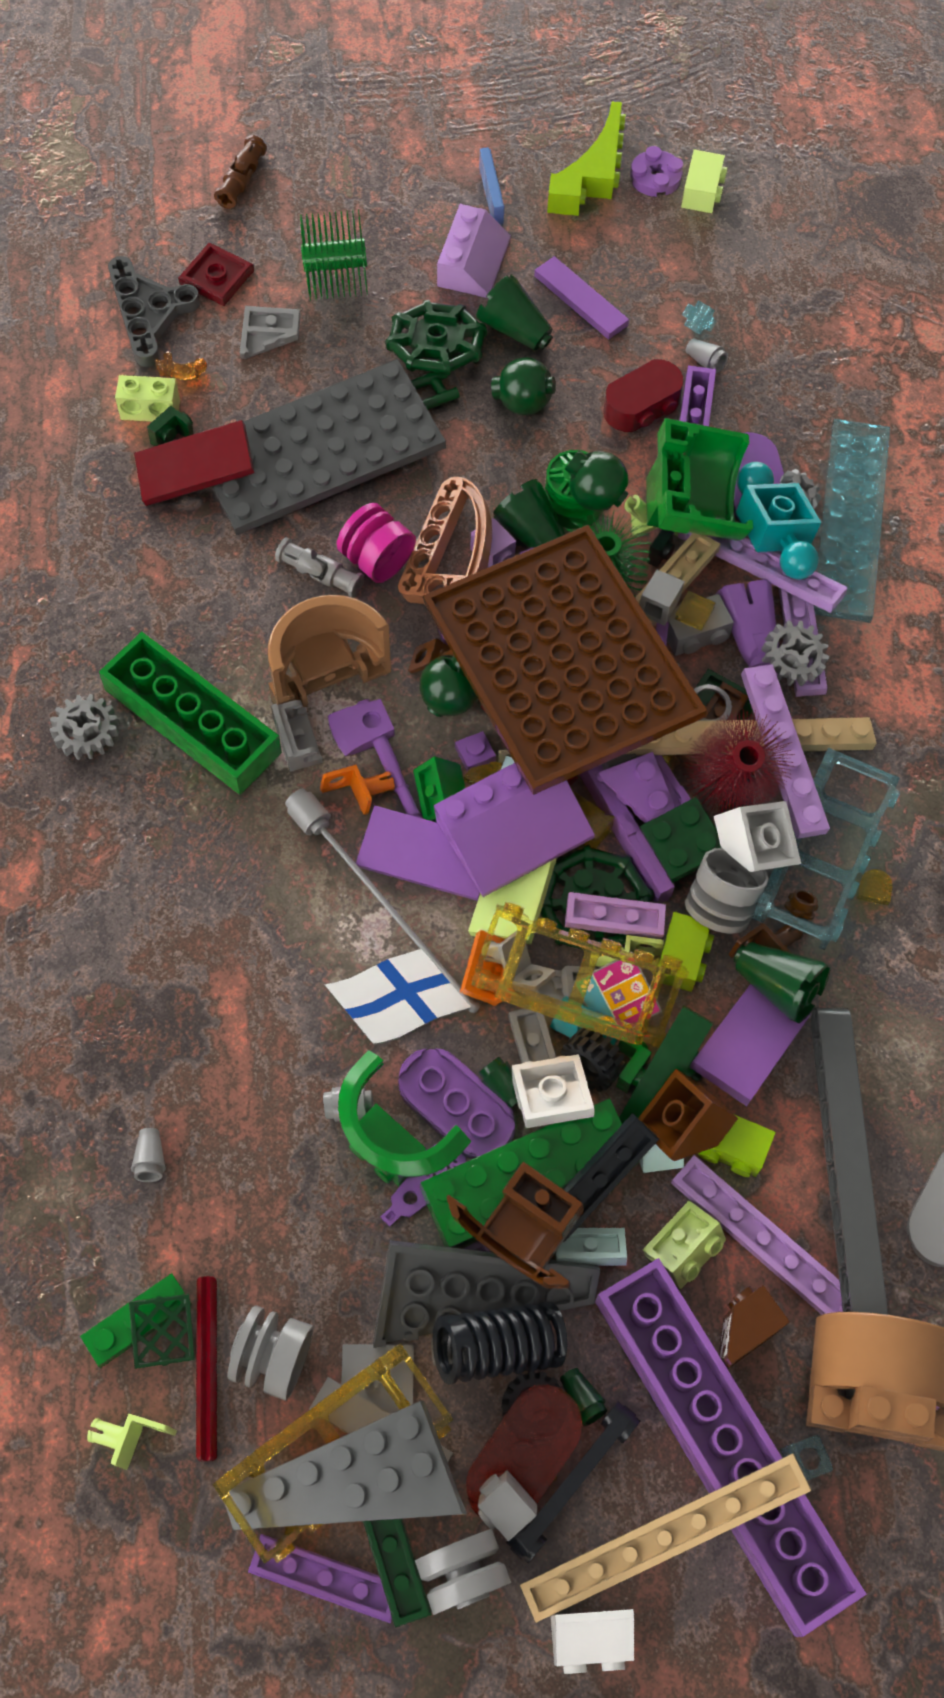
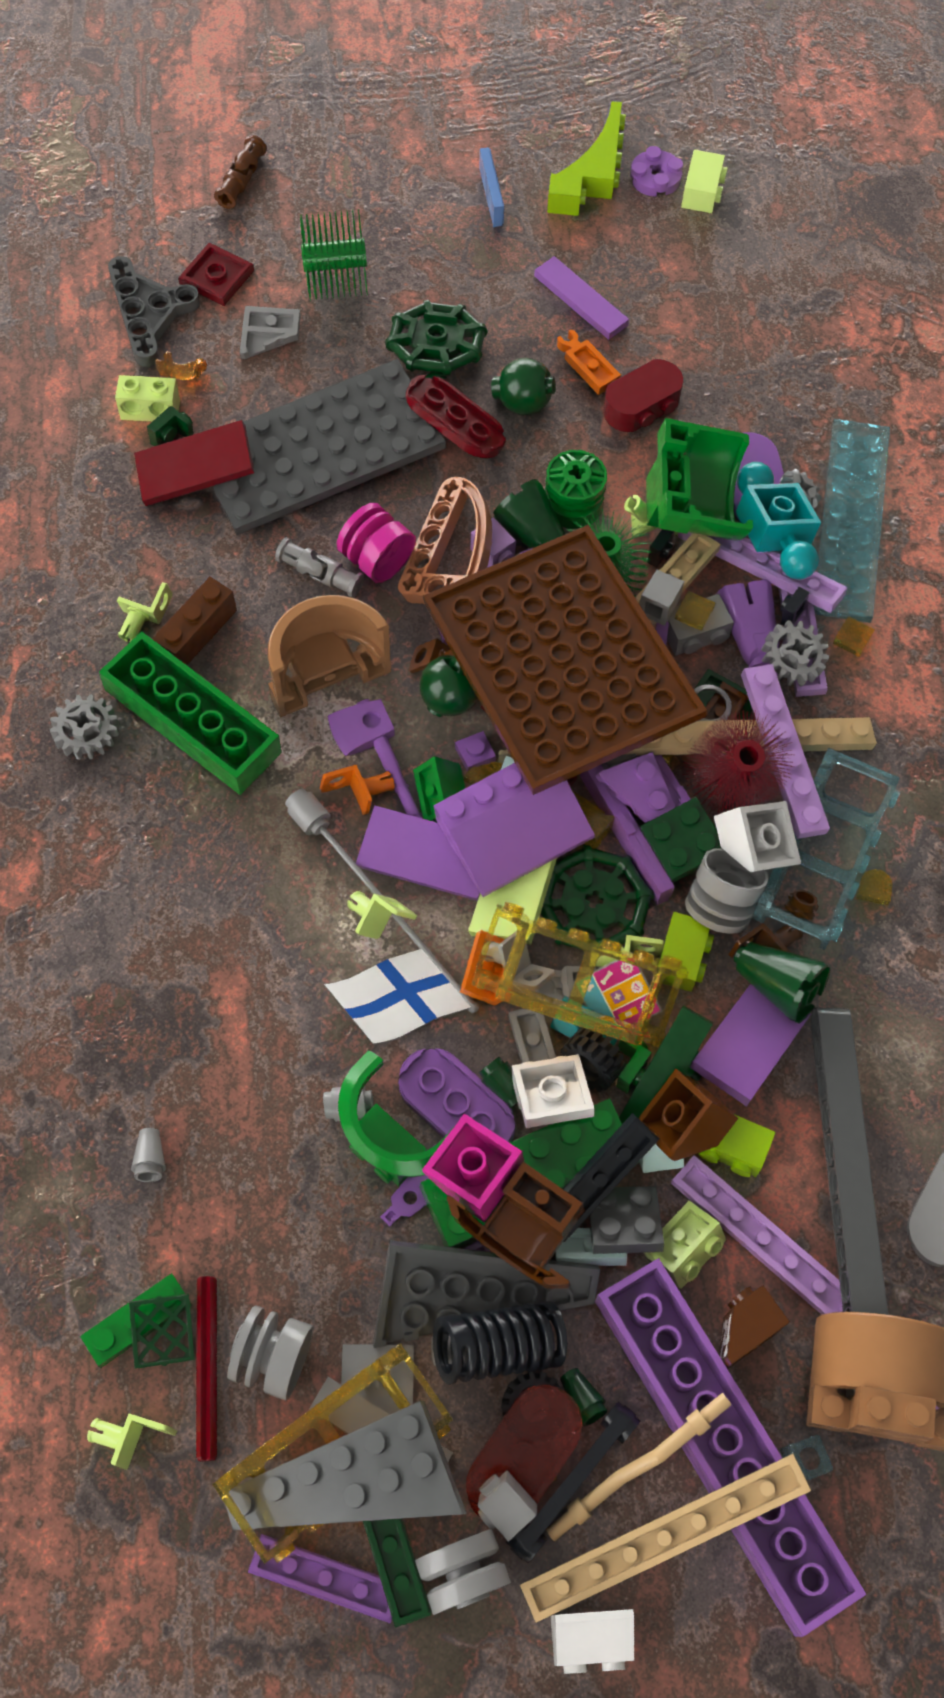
(140, 613): none -> yellowish green bracket
(197, 620): none -> reddish brown brick
(296, 735): light grey hinge -> none
(376, 913): none -> yellowish green bracket
(455, 416): none -> dark red tile
(472, 252): lavender slope -> none
(474, 1166): none -> dark pink slope
(515, 314): dark green cone -> none
(580, 1509): none -> tan bar
(588, 362): none -> orange plate
(597, 480): dark green brick -> none
(615, 915): lavender plate -> none
(627, 1222): none -> dark grey plate
(697, 395): medium lavender brick -> none
(699, 317): clear light blue gear -> none
(707, 354): light grey cone -> none
(794, 606): none -> black plate
(853, 636): none -> clear yellow tile

